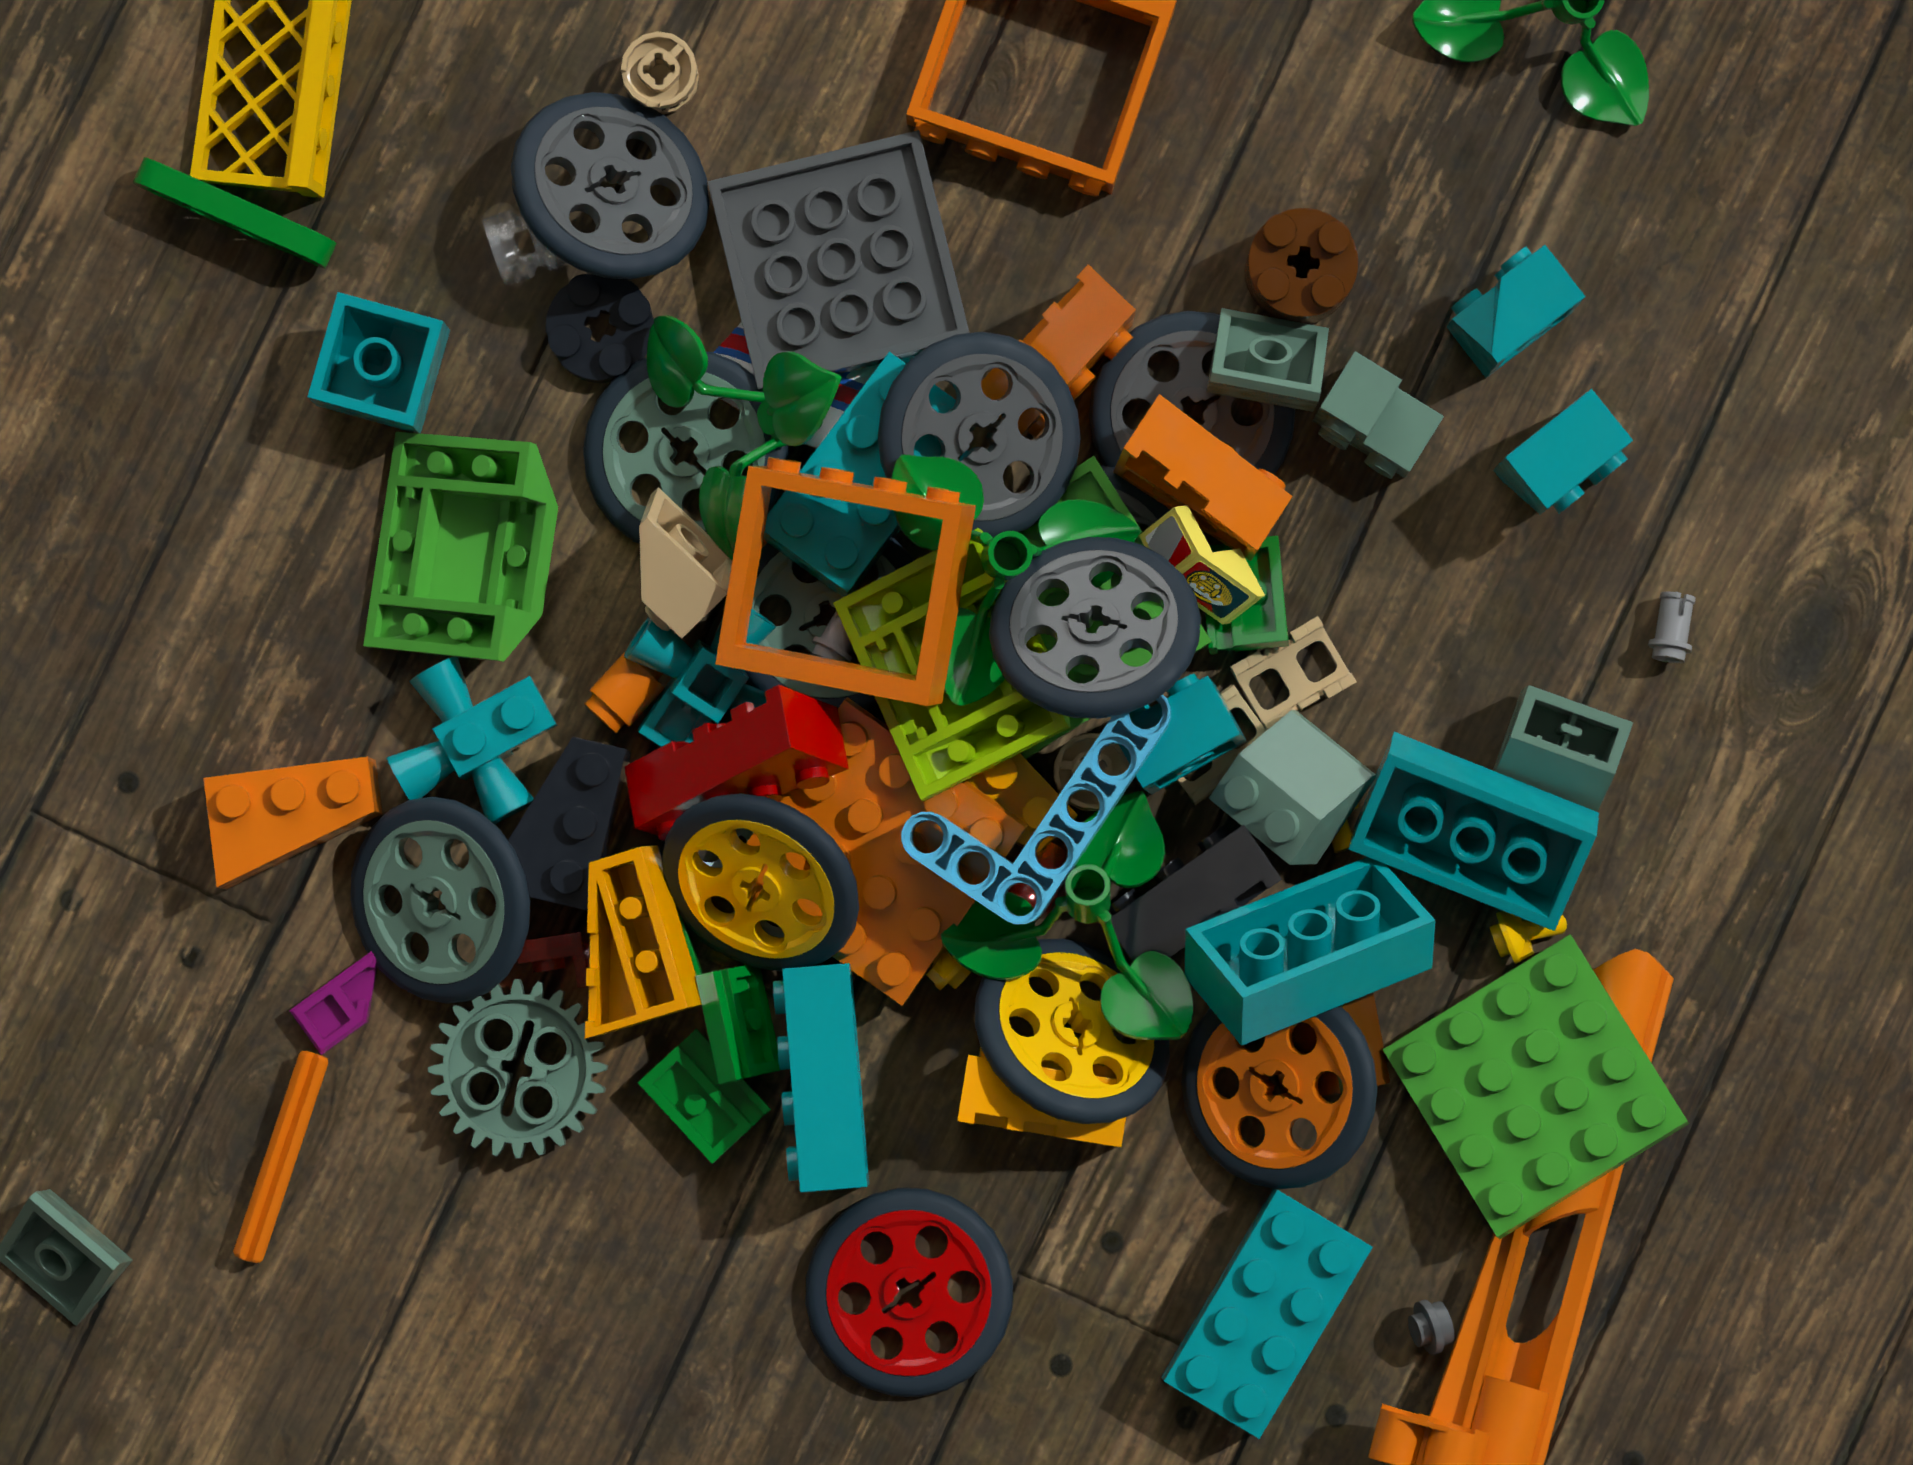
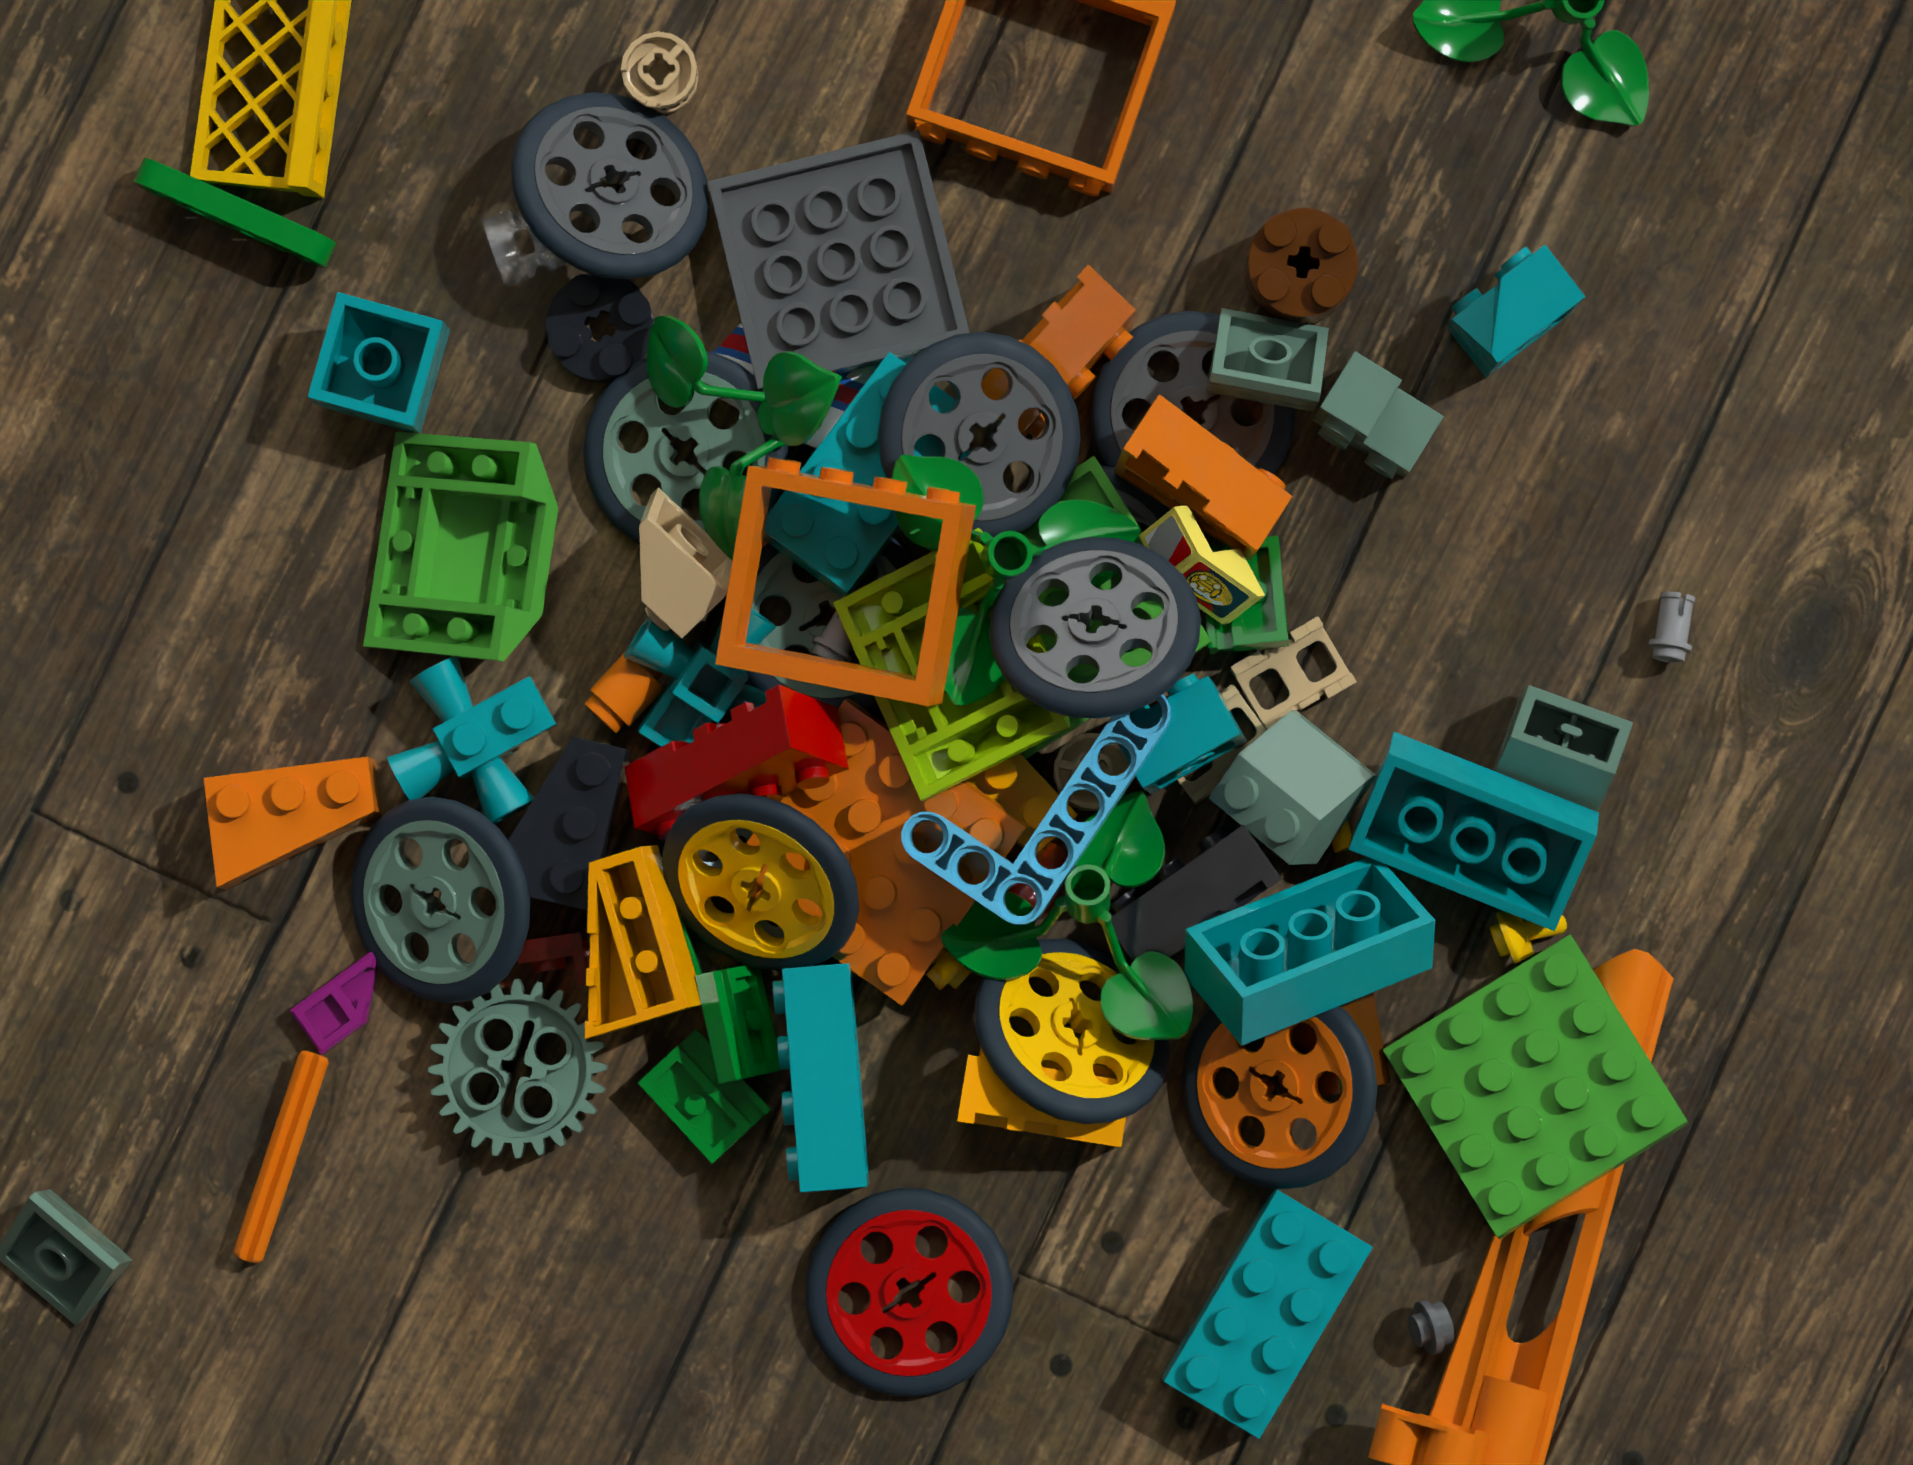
(1564, 453): teal slope -> none

